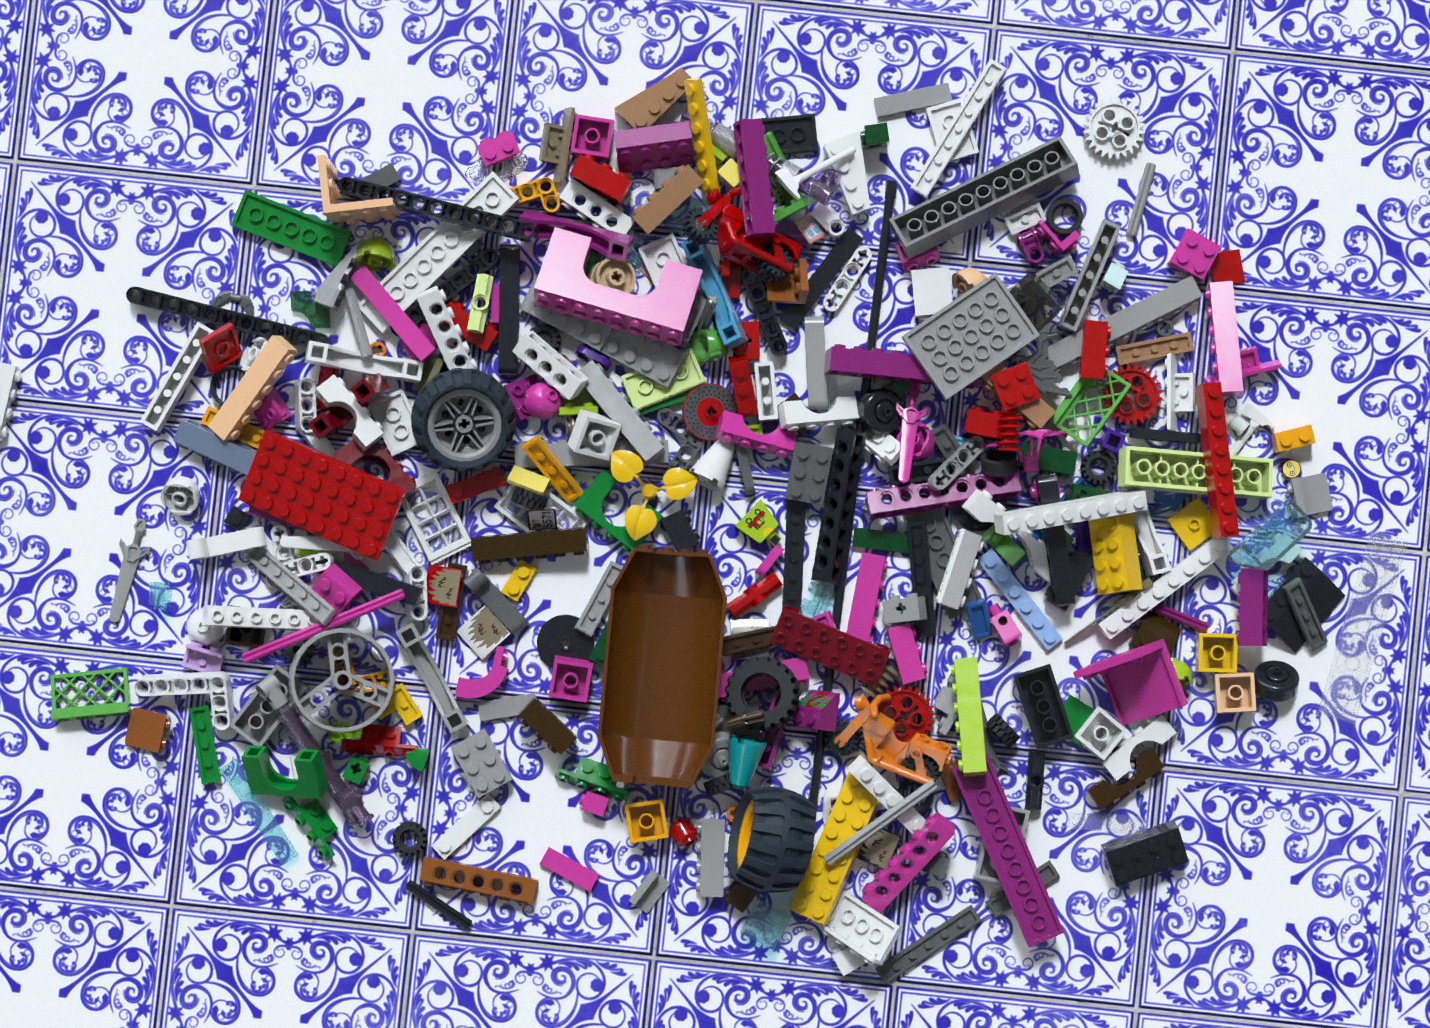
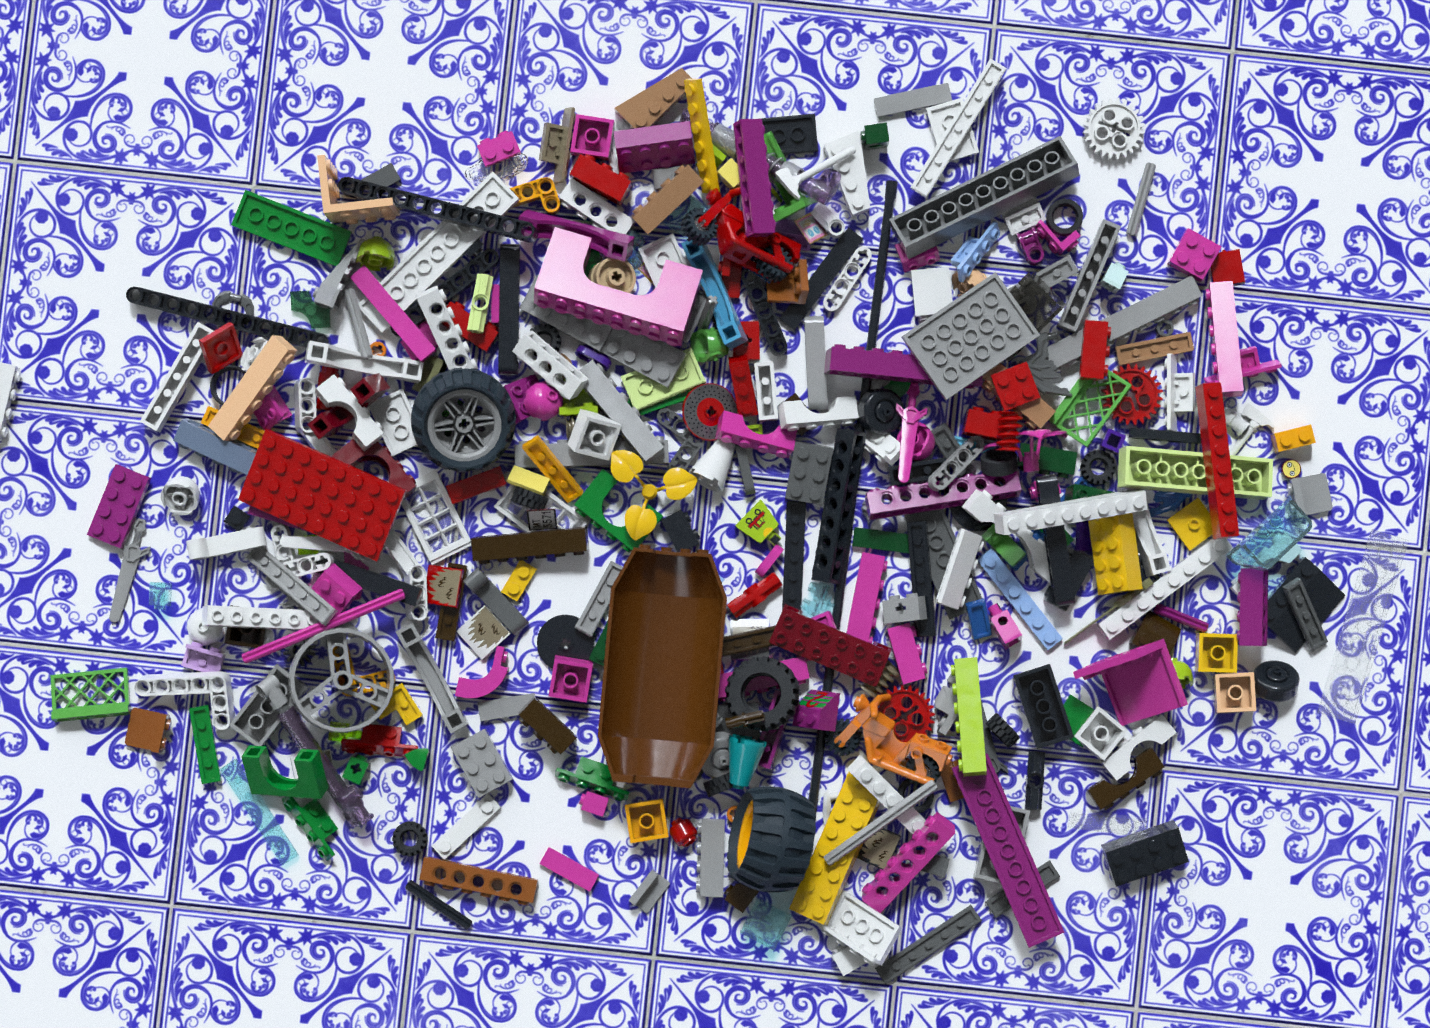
(119, 506): none -> magenta plate
(973, 250): none -> light blue bracket

